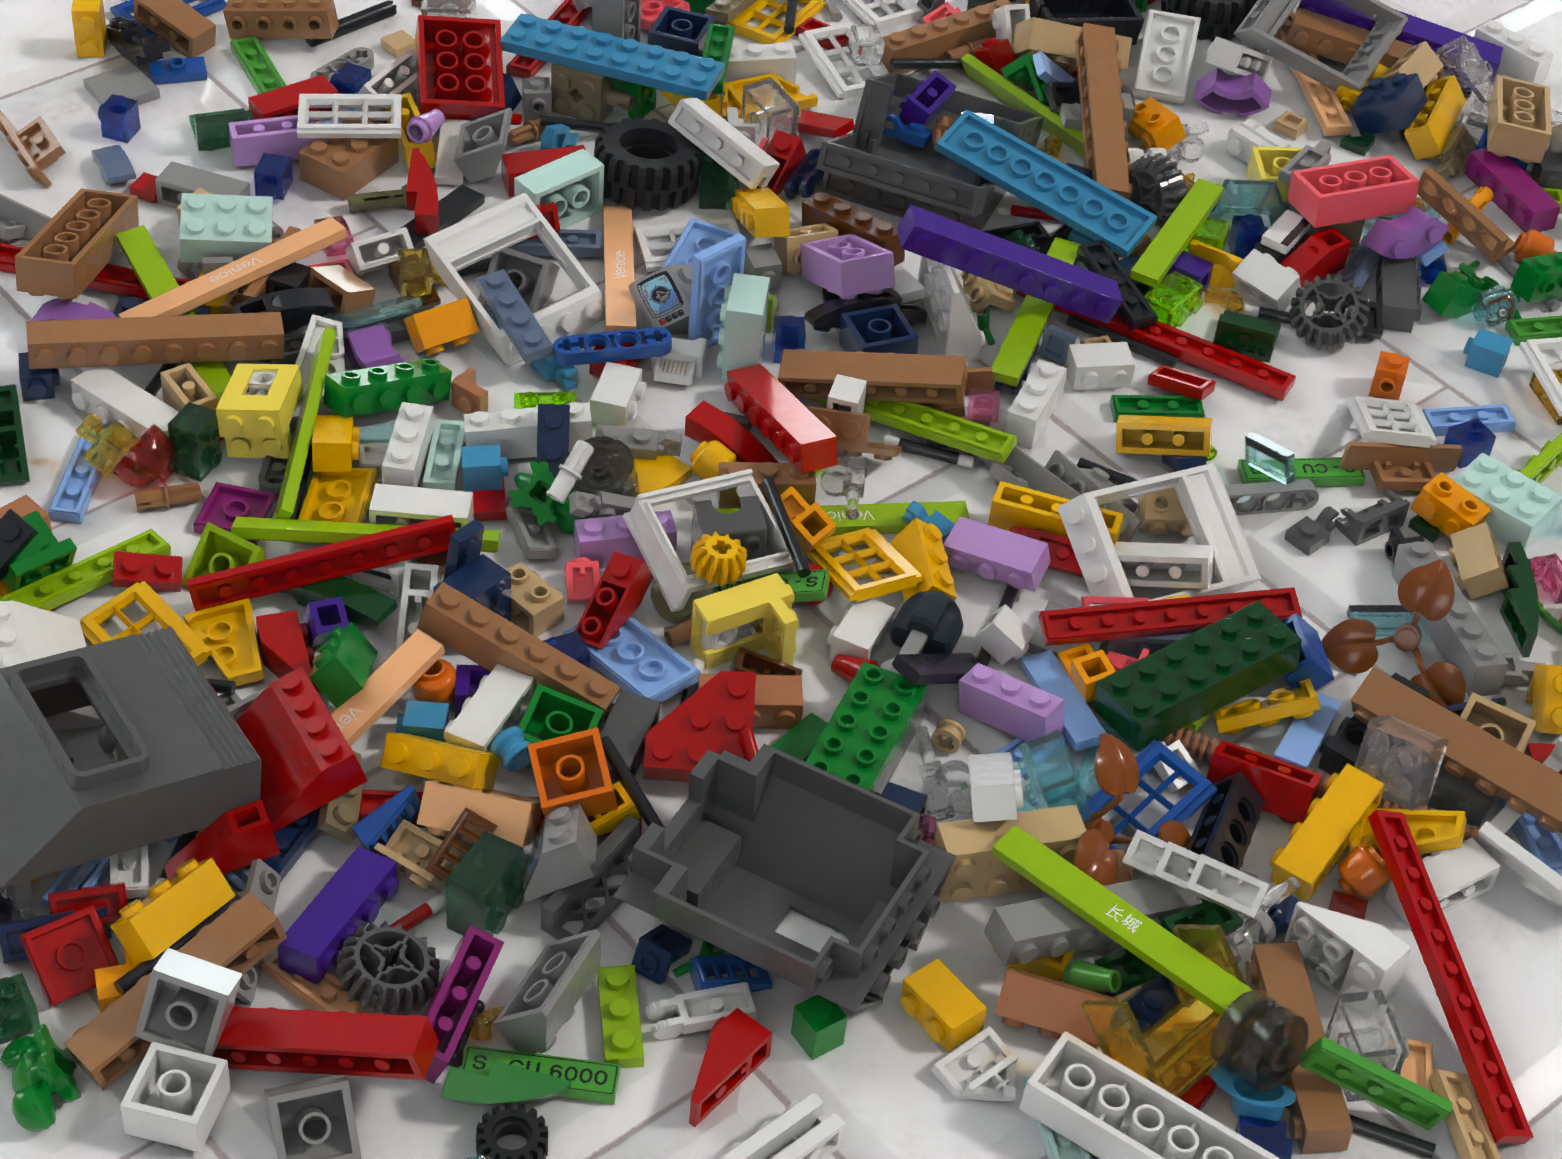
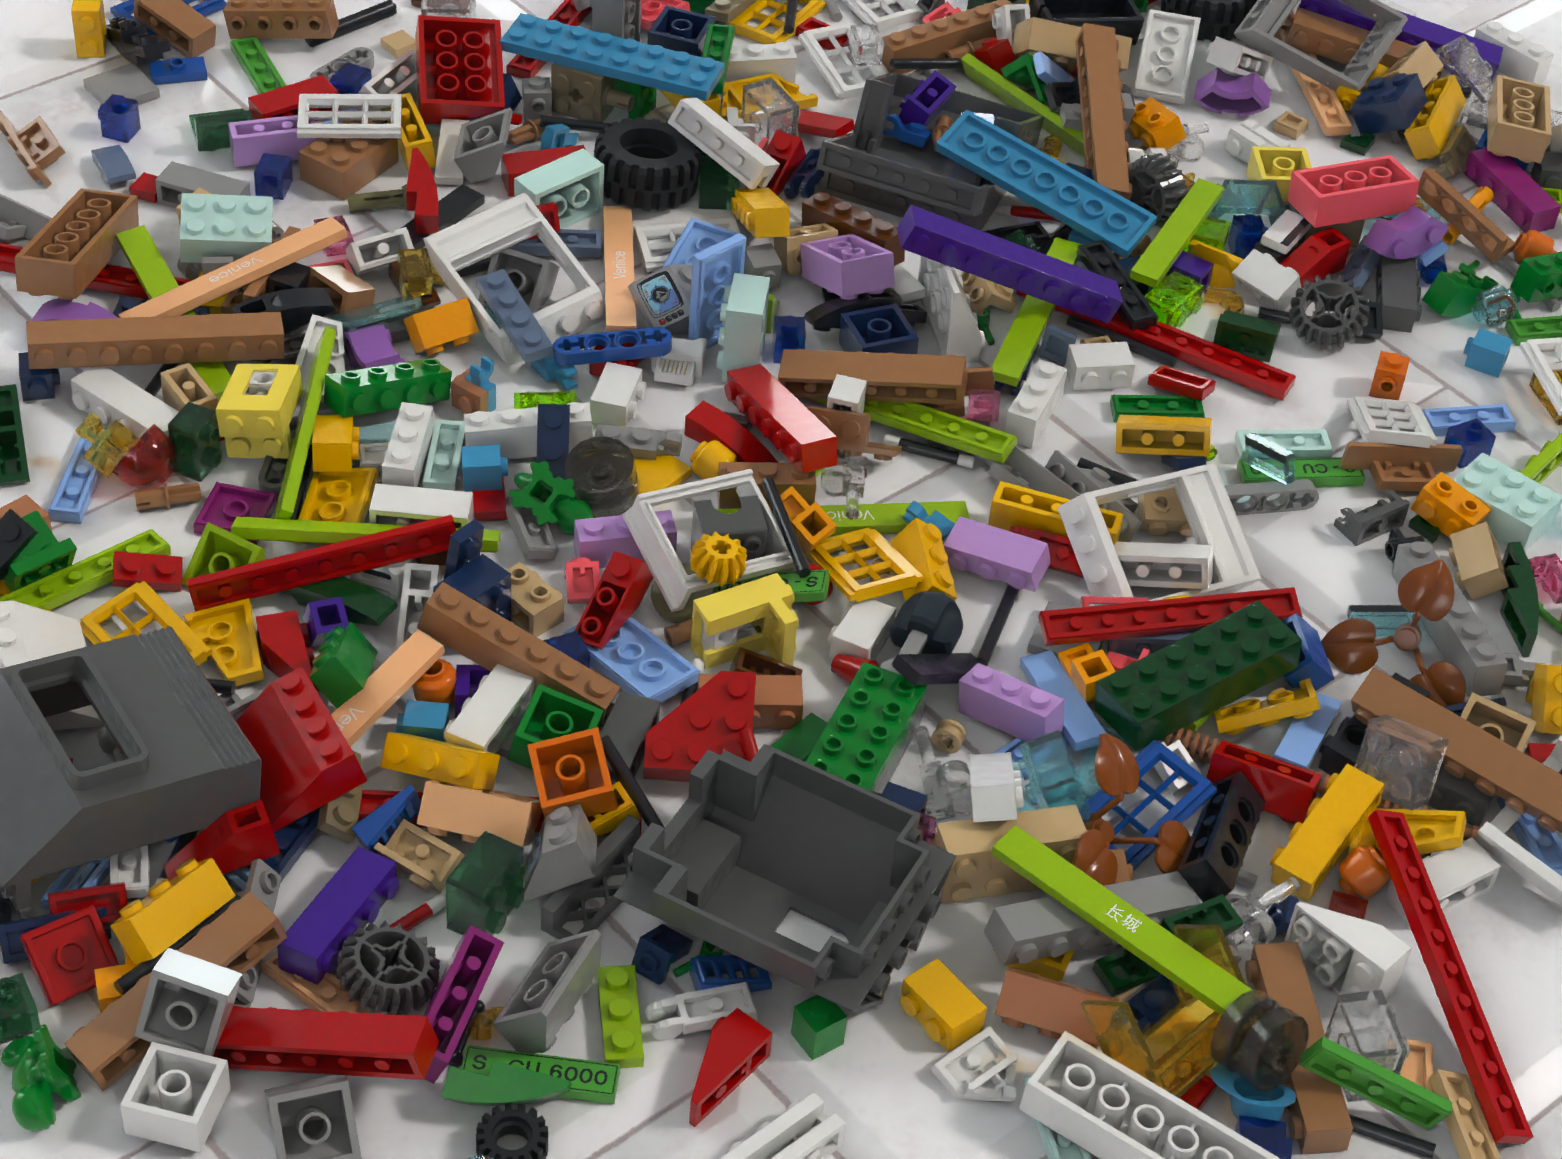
(423, 127): lavender cone -> none
(450, 840): reddish brown slope -> none
(480, 377): none -> dark azure plate
(512, 748): dark azure wheel -> none
(570, 471): white axle -> none
(600, 504): light grey hinge -> none
(1004, 635): white brick -> none
(1092, 977): bright green cone -> none
(1196, 874): white slope -> none
(1300, 442): none -> light aqua plate
(1307, 158): light grey hinge -> none
(1310, 534): dark grey plate -> none

